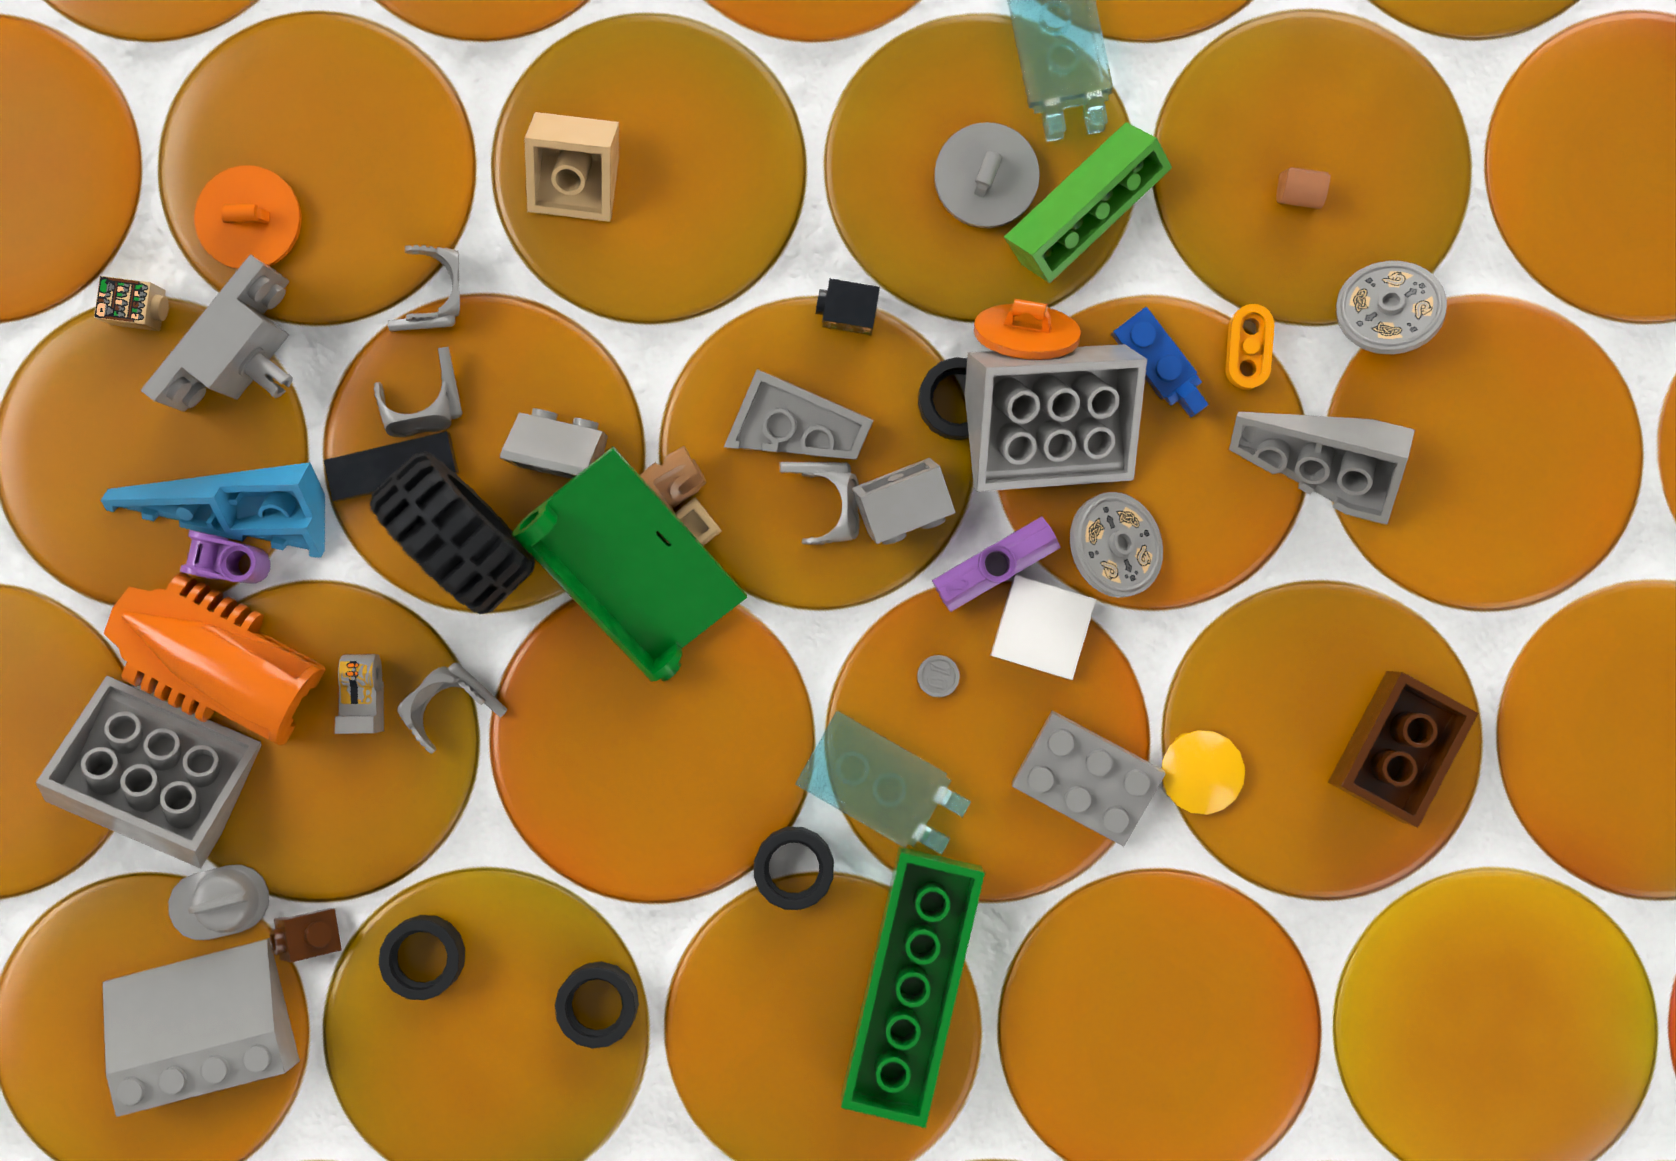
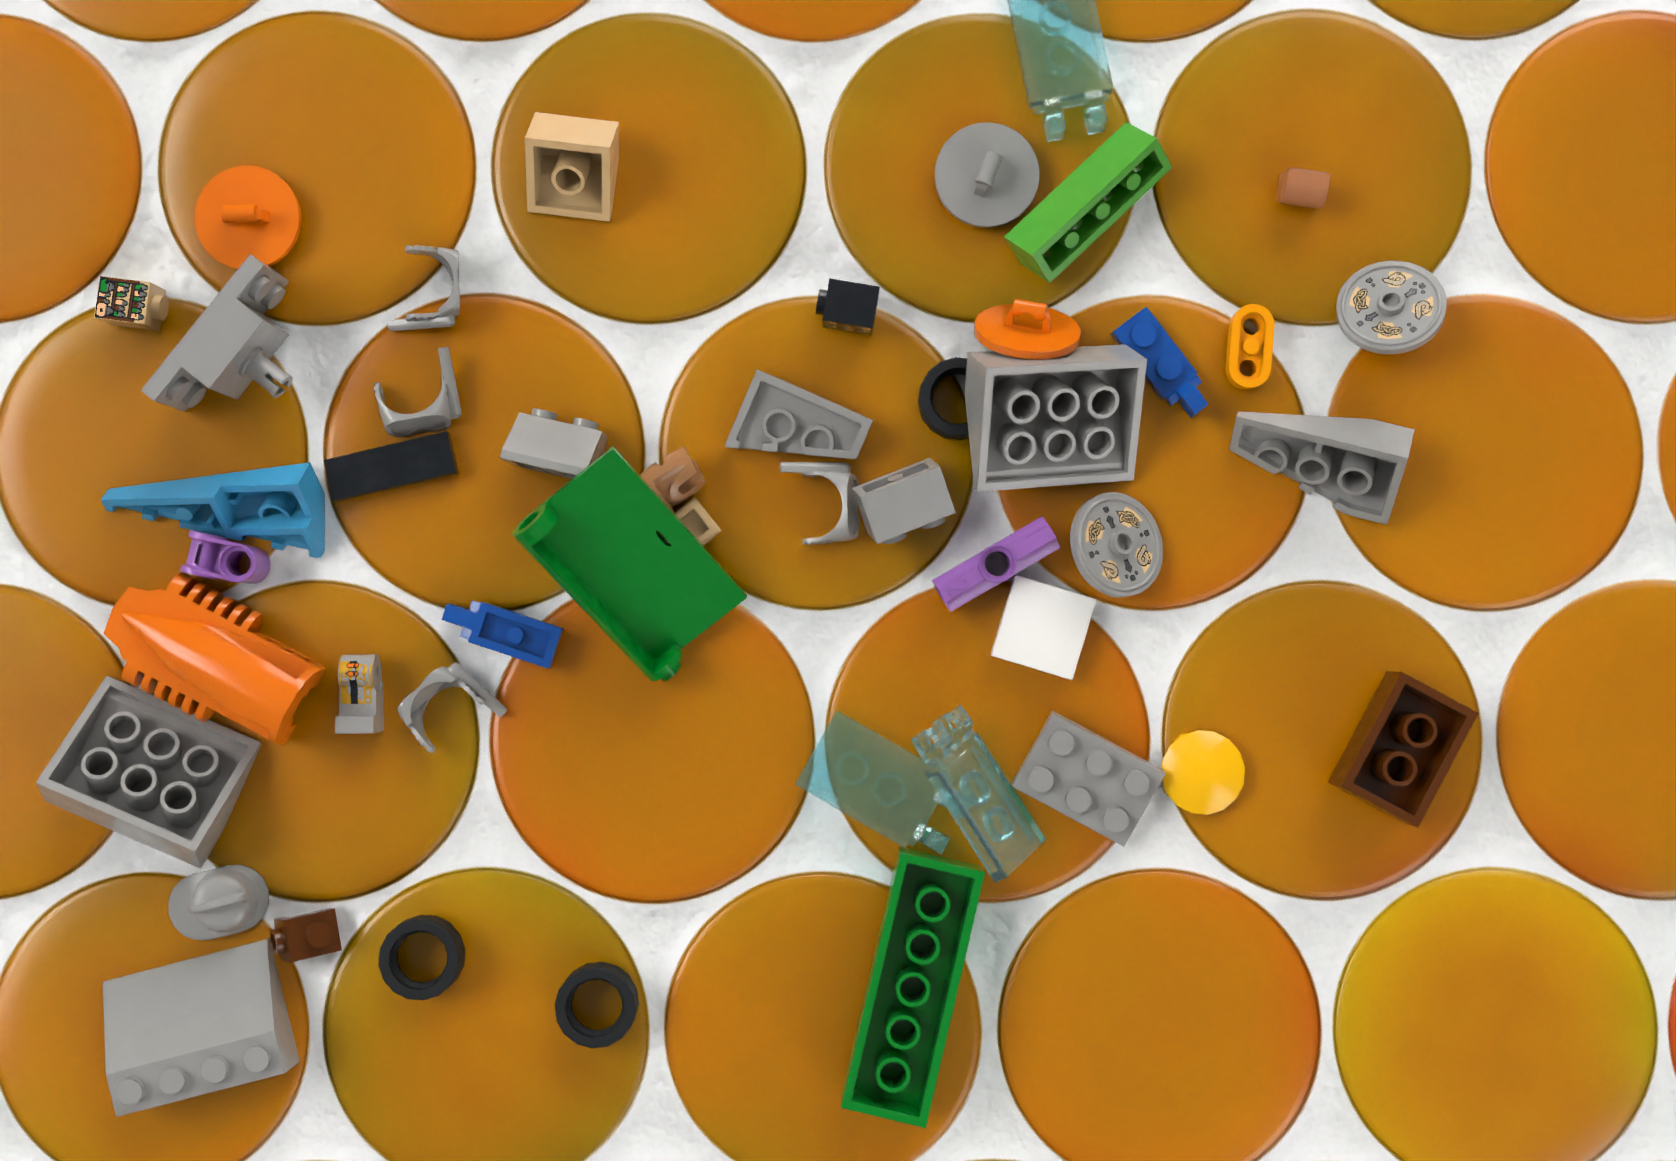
(451, 533): black tyre -> none
(506, 632): none -> blue hinge
(779, 897): black tyre -> none
(938, 676): light grey piece -> none
(978, 794): none -> clear light blue tile

